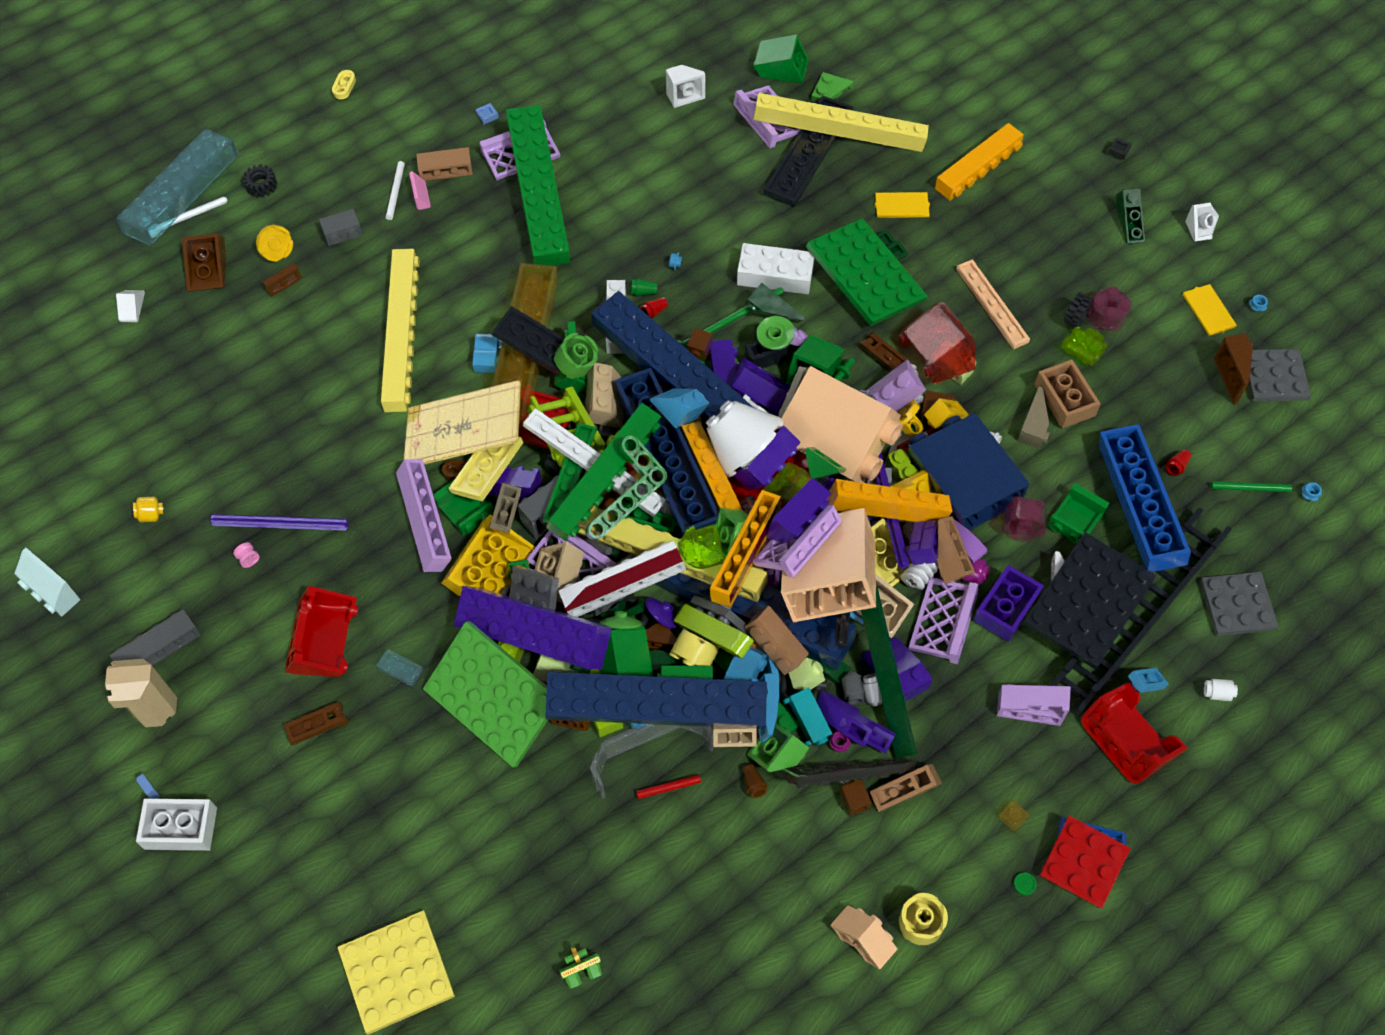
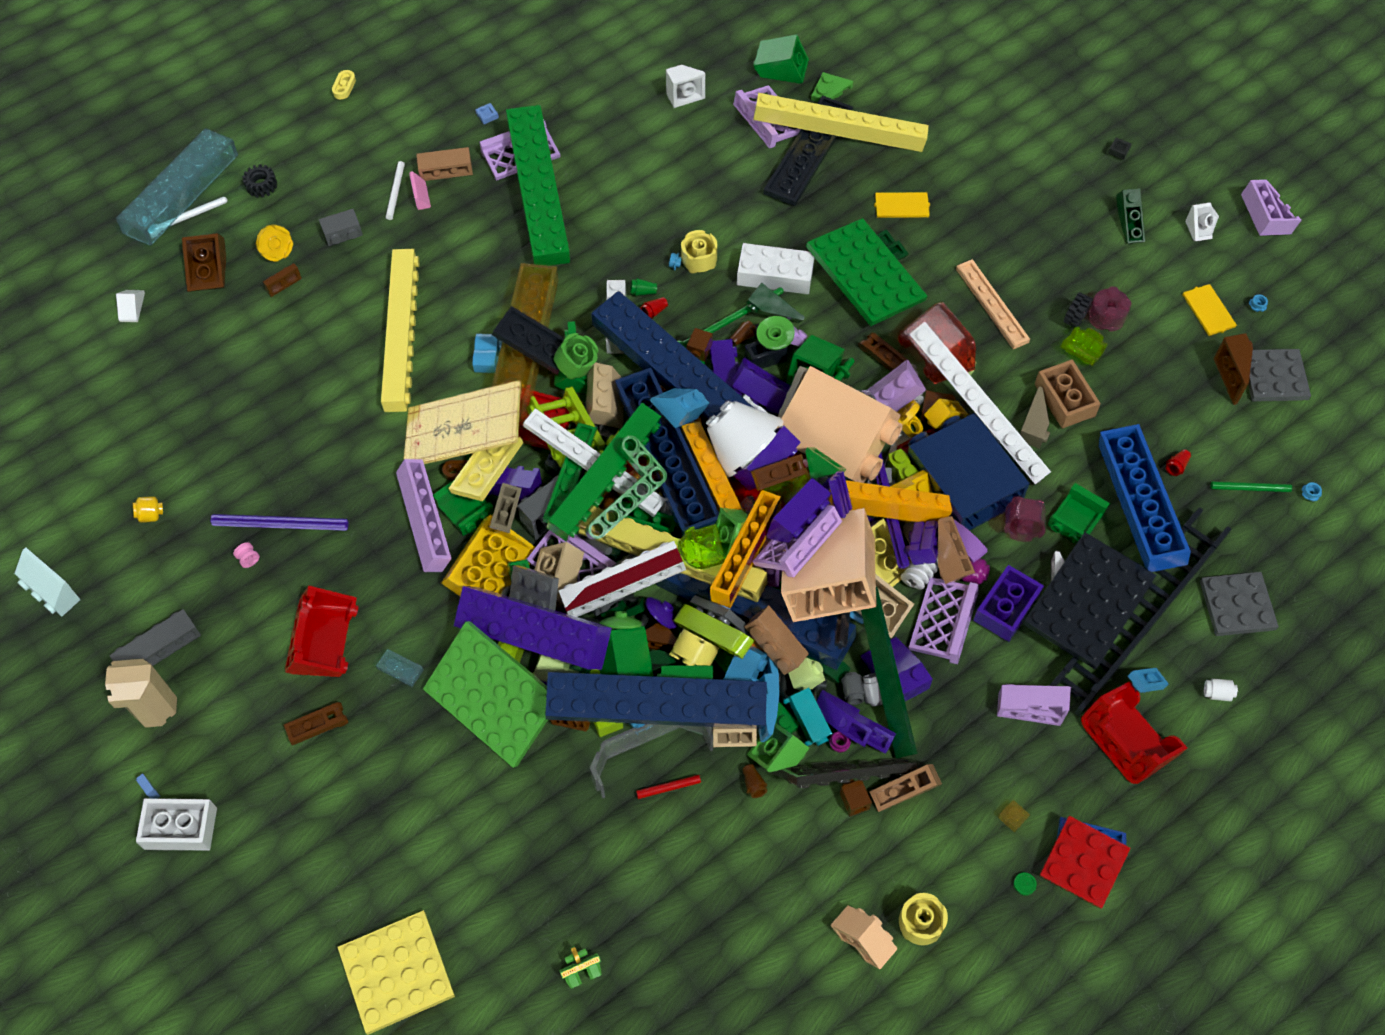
(699, 251): none -> light yellow brick
(744, 332): none -> reddish brown cone
(778, 472): none -> reddish brown plate
(840, 494): none -> dark purple tile
(979, 162): light orange brick -> none
(980, 403): none -> white brick
(1267, 210): none -> lavender wedge

